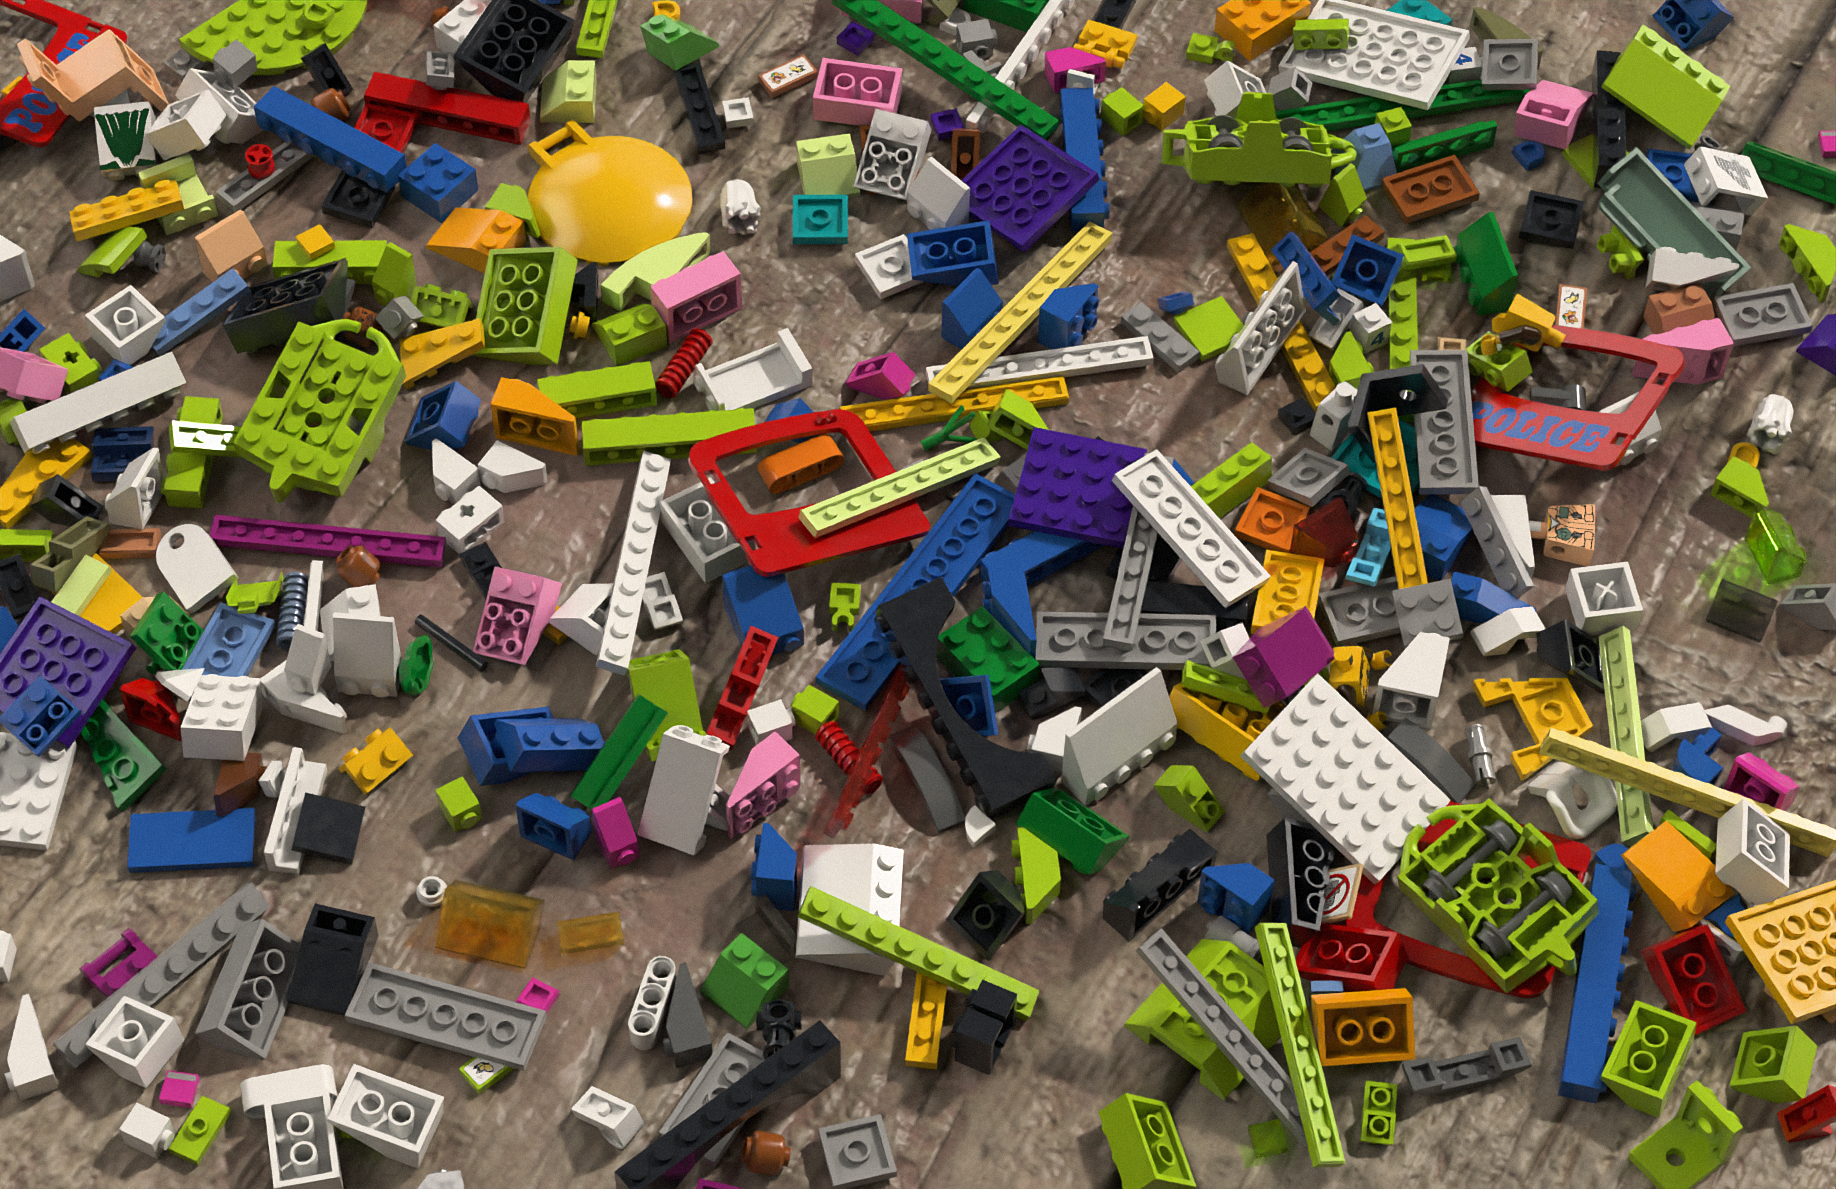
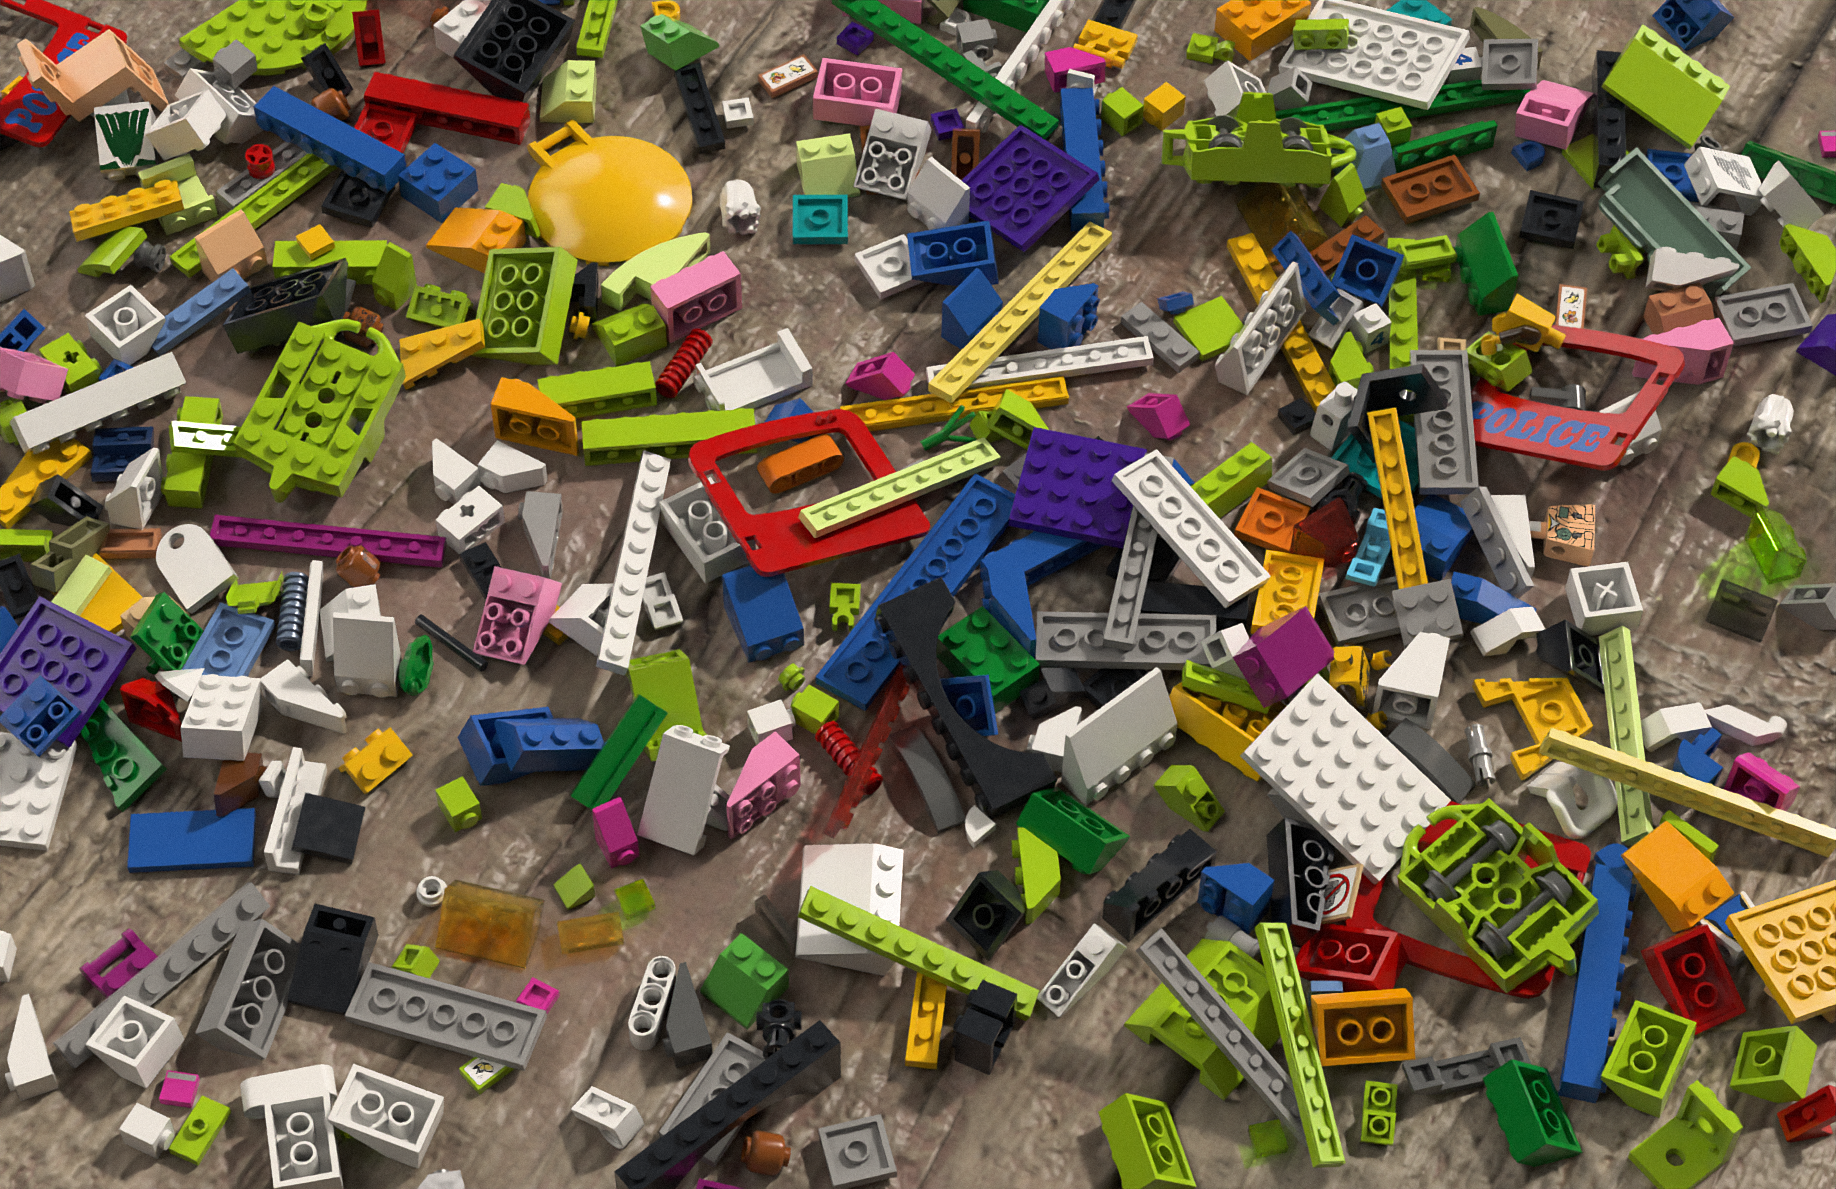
(263, 204): none -> lime plate
(307, 660): white slope -> none
(369, 37): none -> red slope
(399, 317): light grey brick -> none
(416, 960): none -> lime slope
(439, 69): light grey plate -> none
(444, 416): blue slope -> none
(542, 524): none -> light grey slope
(553, 824): blue slope -> none
(575, 887): none -> lime slope
(634, 899): none -> clear neon green plate
(742, 685): red slope -> none
(774, 869): blue slope -> none
(792, 677): none -> lime plate
(1081, 970): none -> white slope
(1160, 415): none -> dark pink slope
(1531, 1114): none -> green slope
(1752, 853): white brick -> none
(1788, 198): none -> white slope

